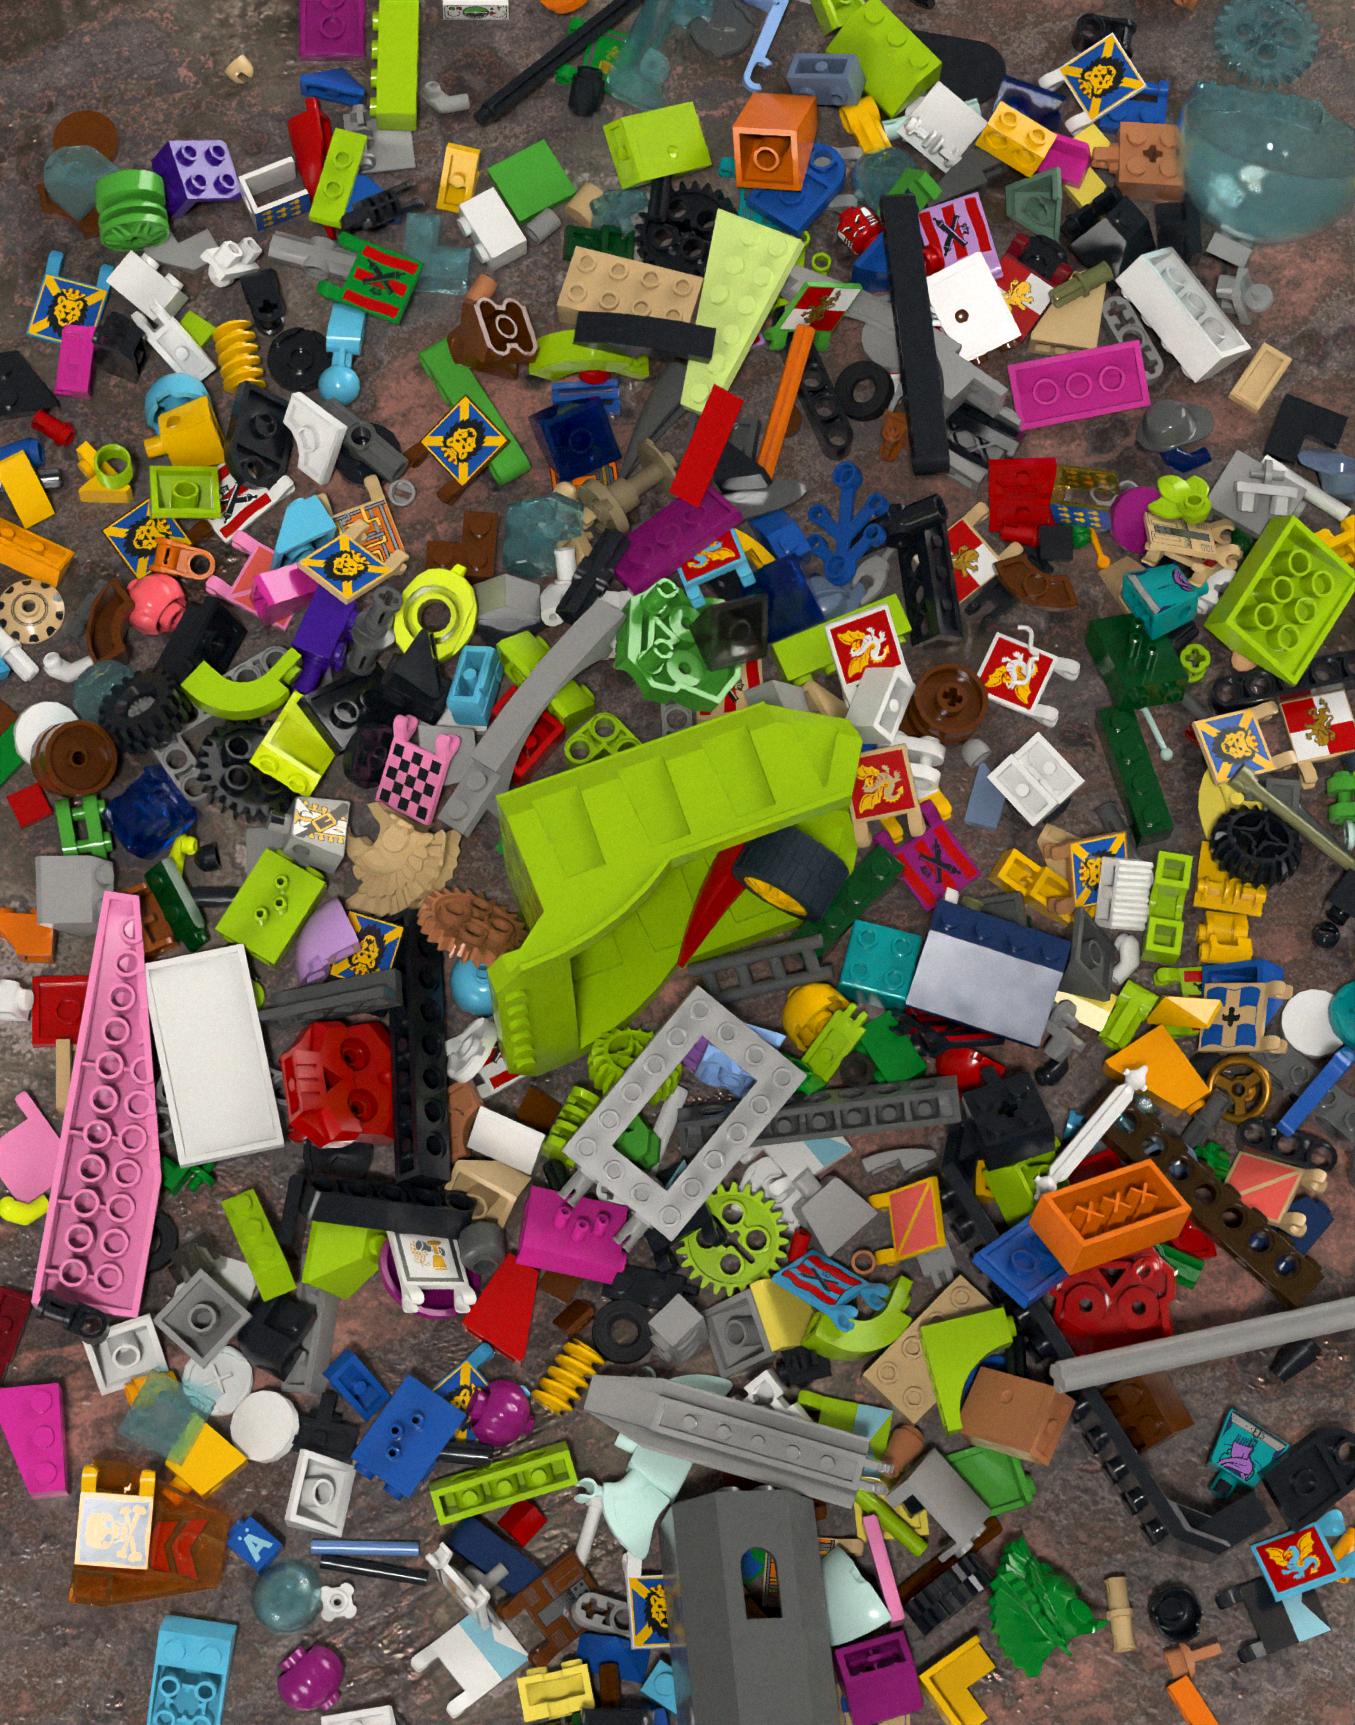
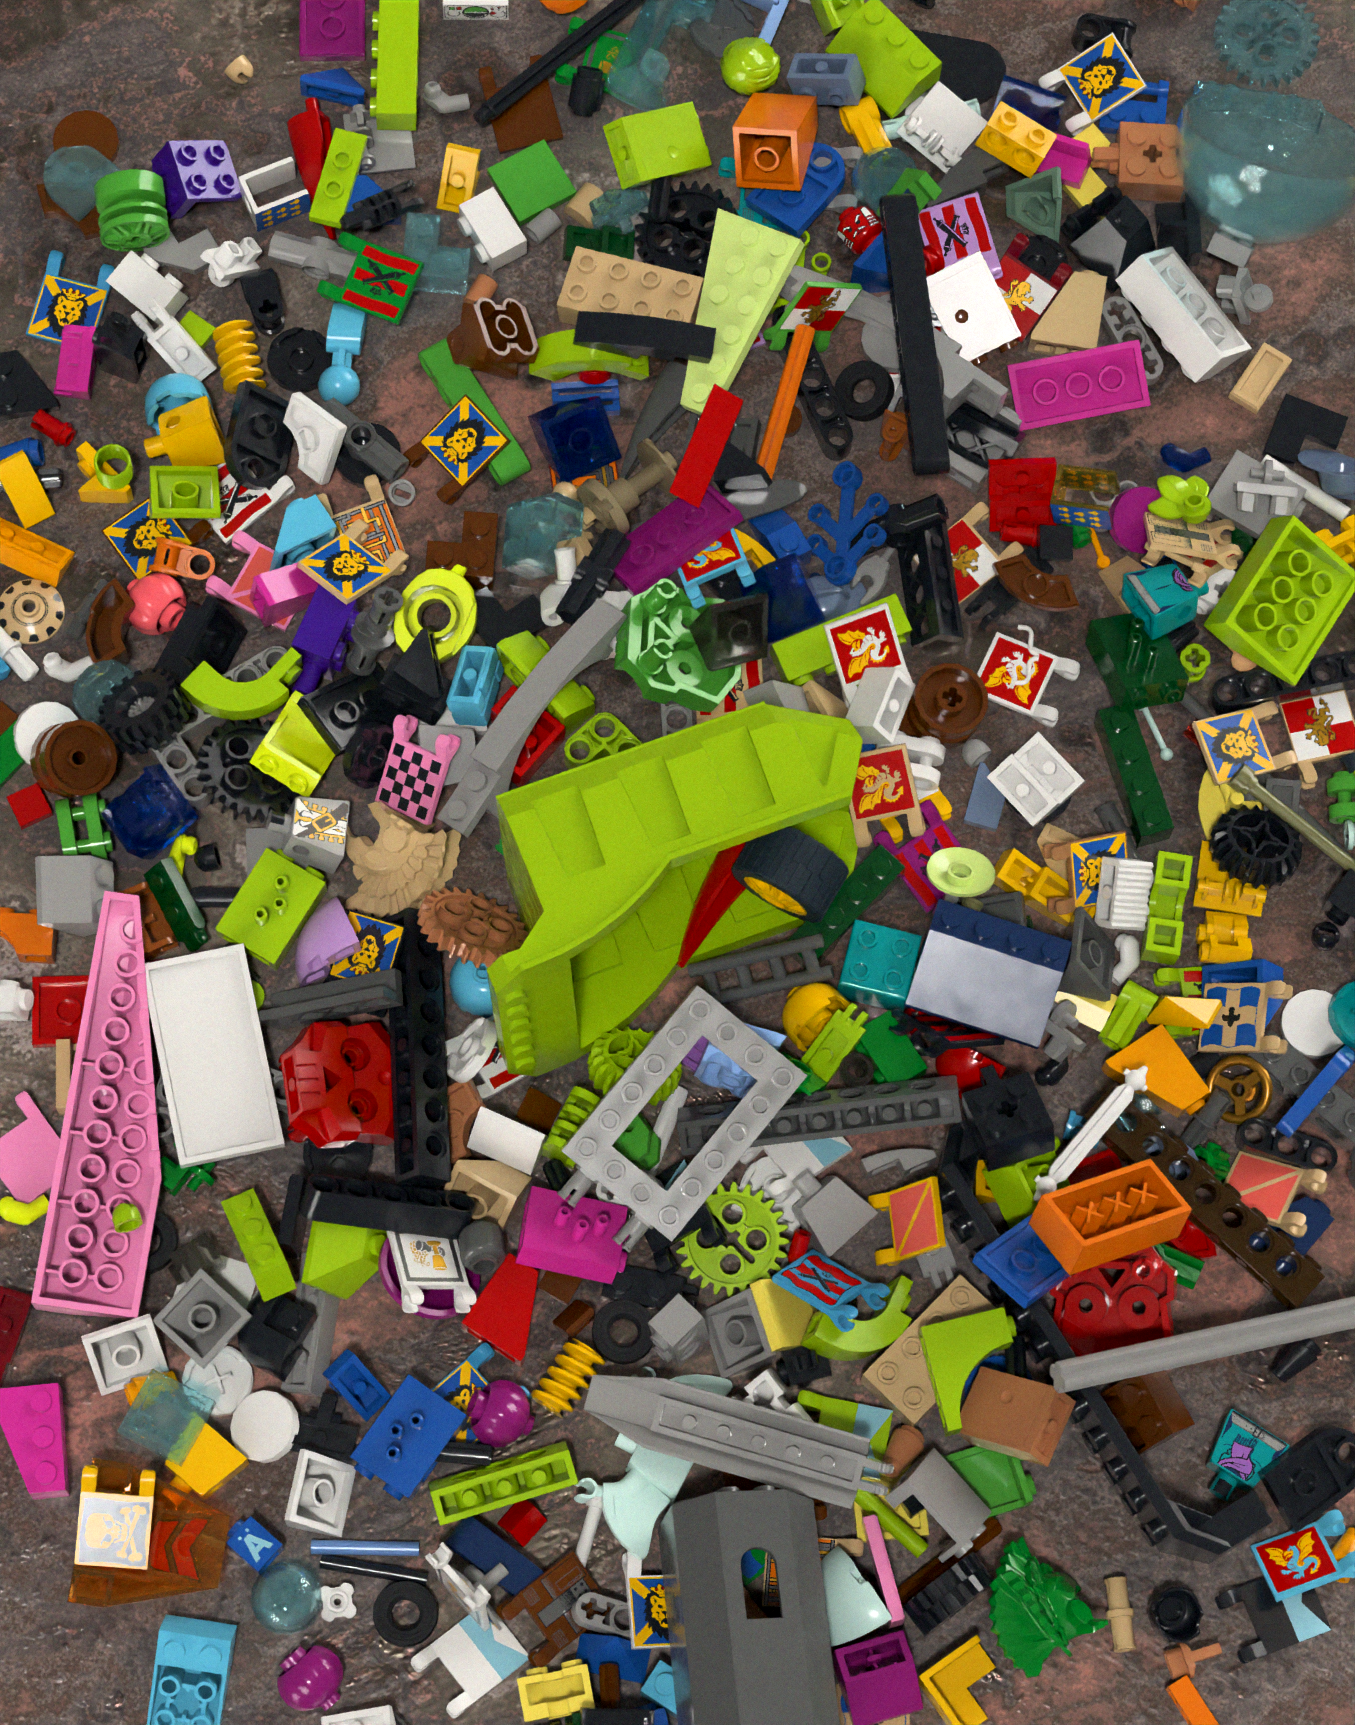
(72, 1316): black connector -> none
(126, 1218): none -> lime hinge
(405, 1636): none -> black tyre
(507, 598): light grey slope -> none
(527, 119): none -> reddish brown flag
(749, 65): none -> lime hair
(863, 1255): nougat hinge -> none
(960, 872): none -> yellowish green dish
(1080, 284): olive axle -> none
(1172, 425): dark grey piece -> none

